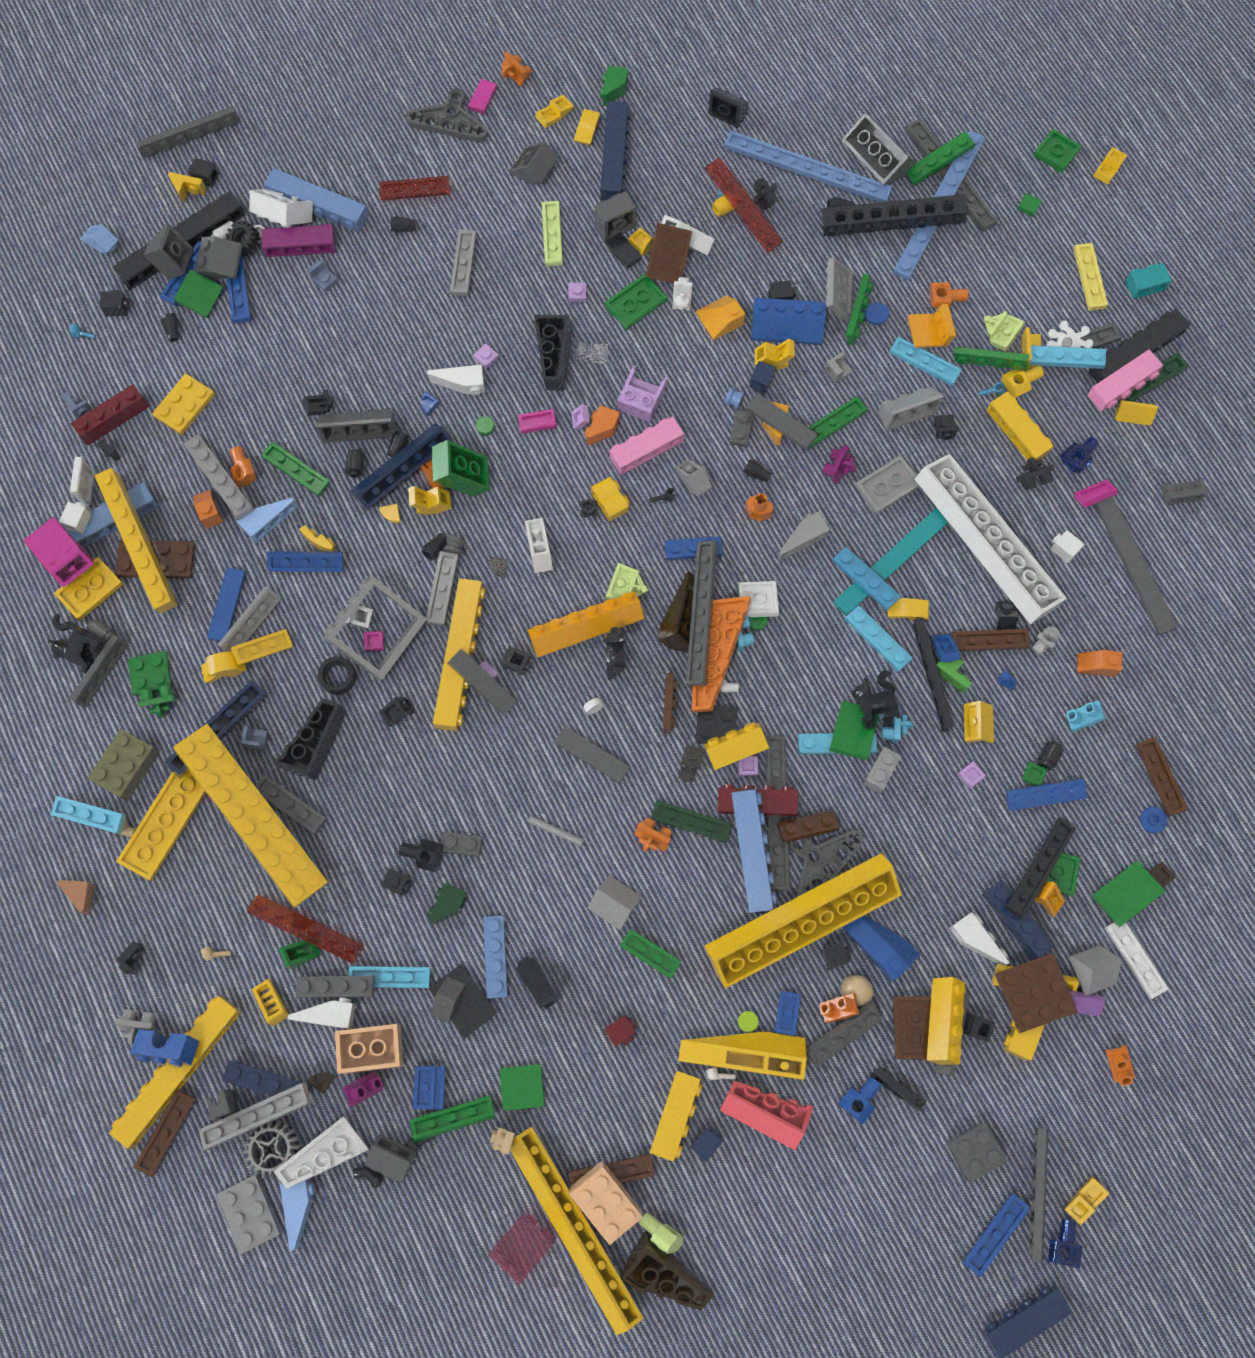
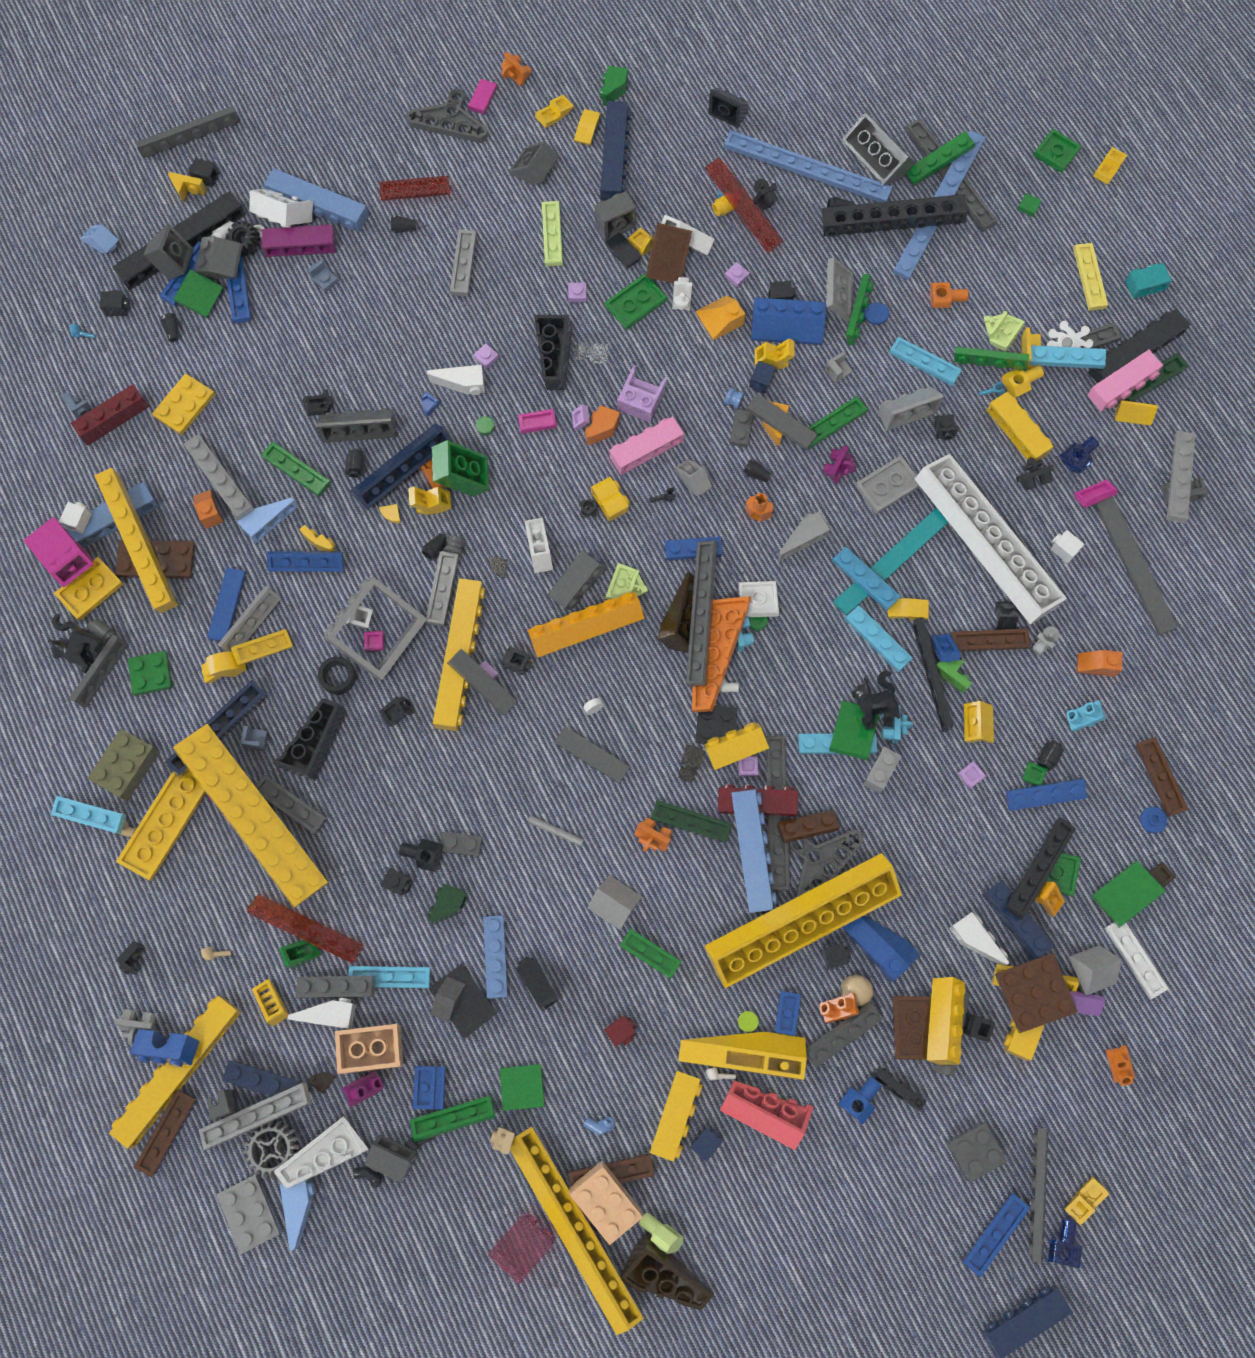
(79, 893): nougat slope -> none
(82, 481): white tile -> none
(108, 450): black tile -> none
(148, 699): green hips -> none
(242, 471): orange piece -> none
(398, 442): black cone -> none
(577, 580): none -> dark grey wedge
(601, 1127): none -> medium blue arm
(614, 652): black animal -> none
(669, 703): reddish brown plate -> none
(736, 274): none -> lavender plate
(932, 329): light orange bracket -> none
(1007, 680): blue tile -> none
(1181, 477): none -> light grey plate

